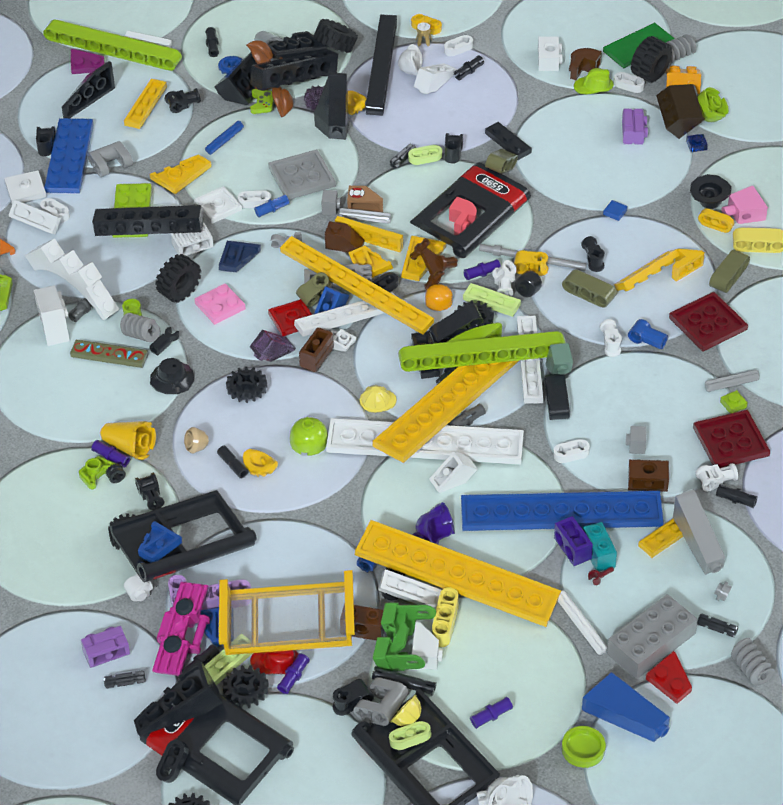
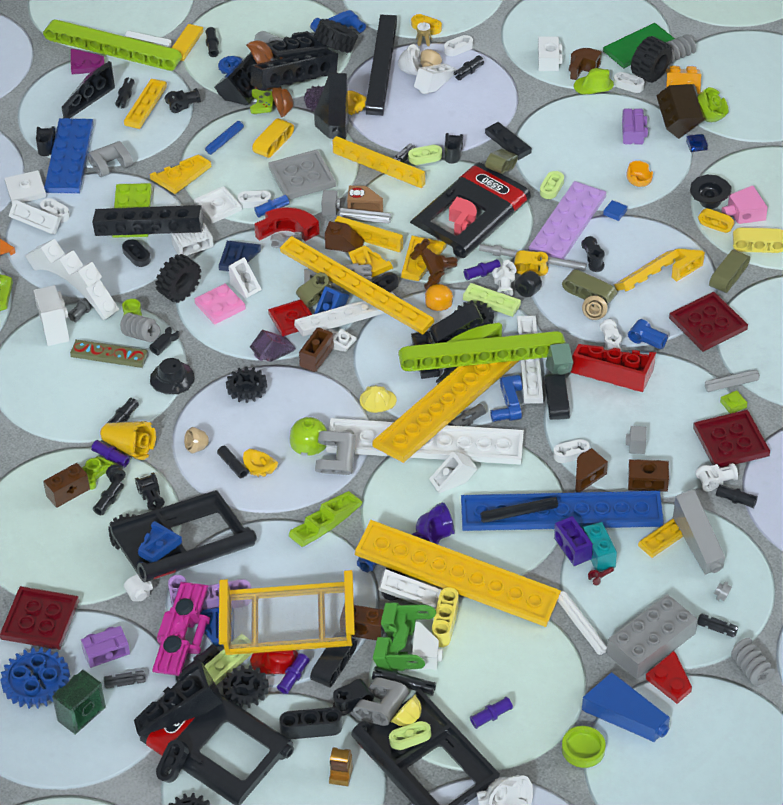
(39, 618): none -> dark red plate
(45, 667): none -> blue gear
(66, 485): none -> reddish brown brick
(79, 701): none -> clear green brick
(108, 497): none -> black pin
(123, 413): none -> black pin
(124, 92): none -> black pin
(136, 253): none -> black plate
(188, 39): none -> yellow tile
(243, 278): none -> white slope
(273, 138): none -> yellow beam
(287, 220): none -> red arch
(318, 717): none -> black beam
(324, 520): none -> lime slope
(332, 664): none -> black beam
(340, 766): none -> pearl gold leg
(344, 455): none -> light grey connector
(346, 18): none -> blue beam
(379, 162): none -> yellow plate
(429, 58): none -> tan cone
(509, 386): none -> blue beam
(520, 509): none -> black axle
(551, 185): none -> yellowish green plate
(568, 220): none -> lavender plate
(589, 469): none -> reddish brown slope
(594, 312): none -> tan cone
(614, 366): none -> red wedge
(639, 174): none -> light orange hair

